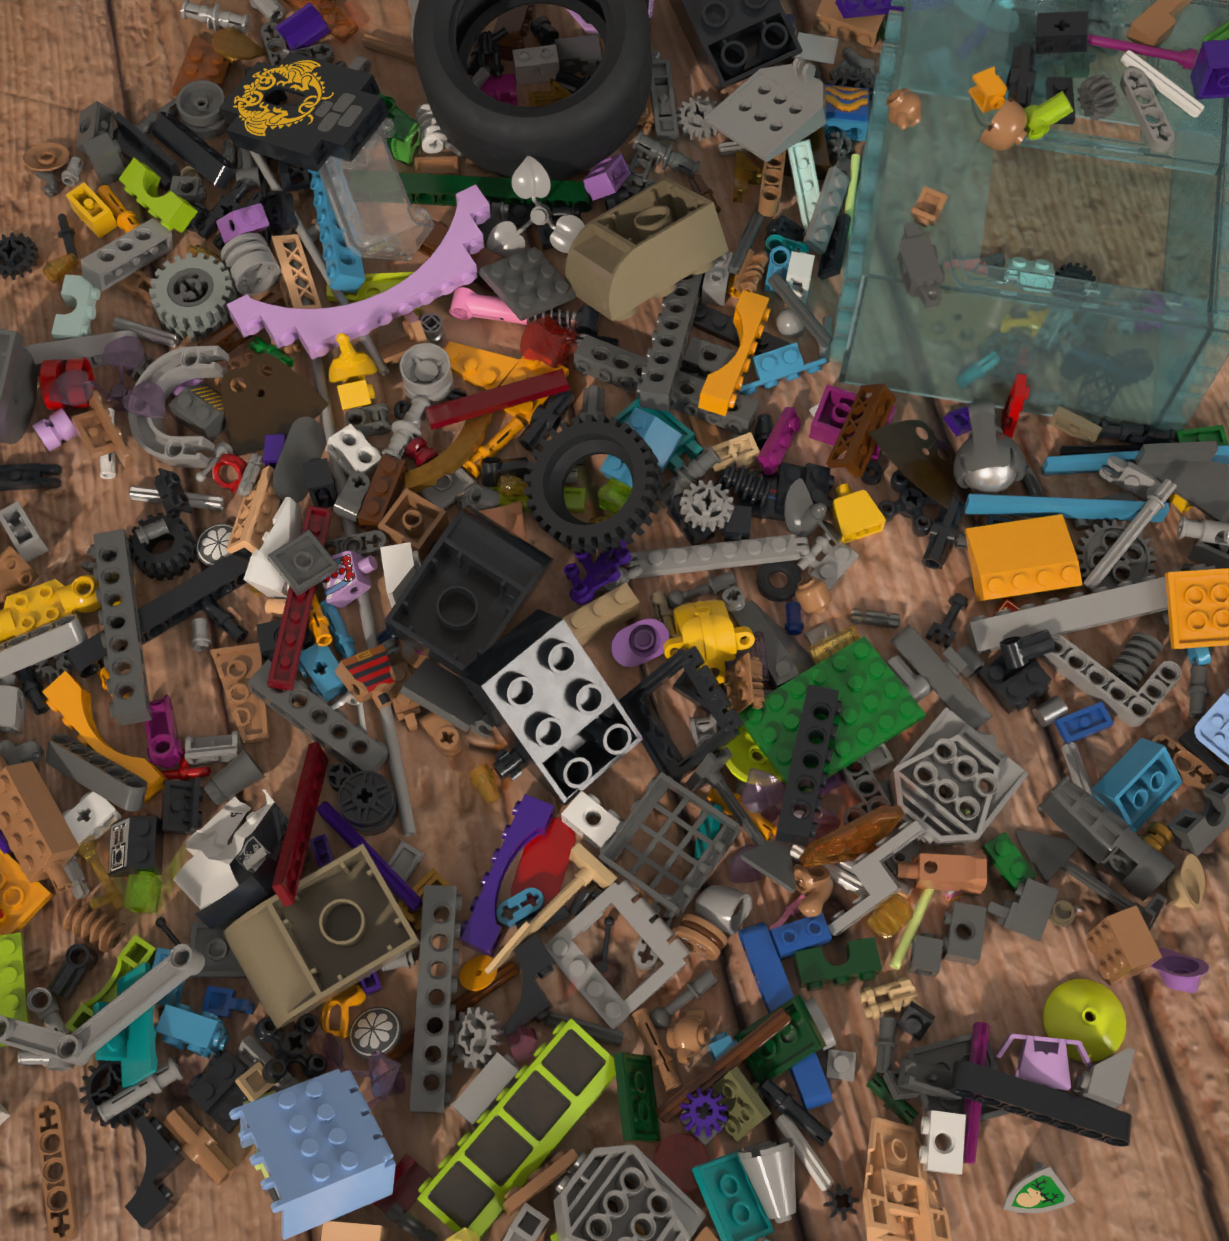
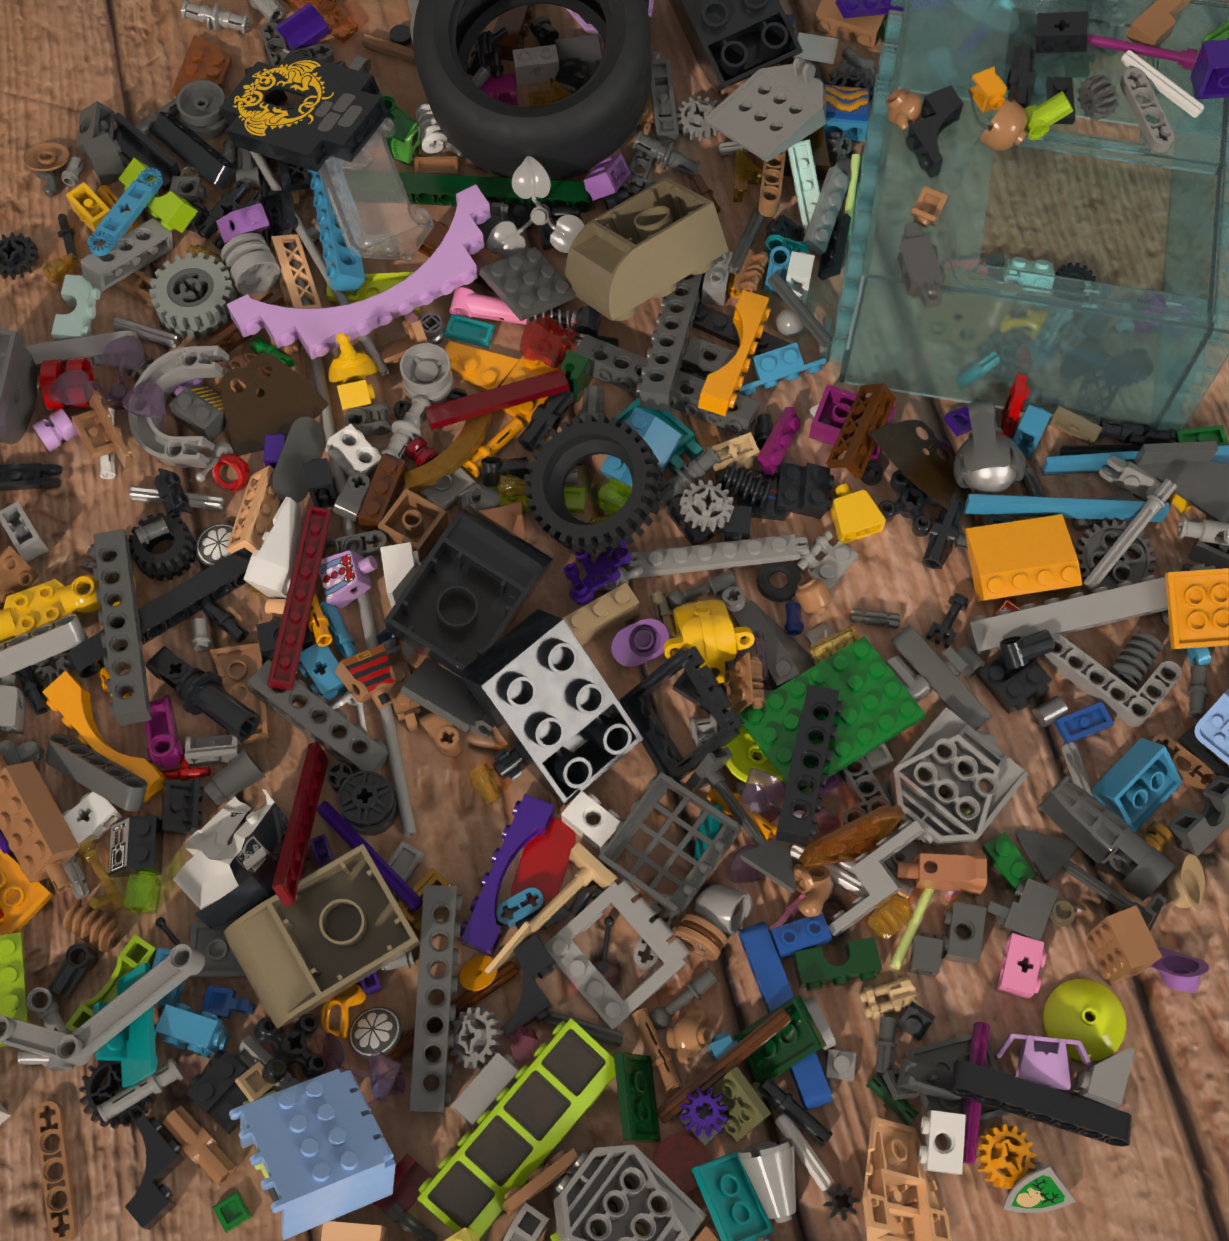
(117, 223): none -> dark azure piece
(203, 694): none -> black piece
(232, 1212): none -> green tile
(235, 45): pearl gold shield -> none
(250, 475): light grey axle -> none
(303, 562): dark grey tile -> none
(400, 34): none -> black tile
(469, 331): none -> teal tile
(576, 372): none -> dark green hinge
(804, 516): dark grey piece -> none
(938, 112): none -> black arch
(1000, 1154): none -> light orange gear
(1011, 979): none -> bright pink brick
(1031, 429): none -> dark azure brick

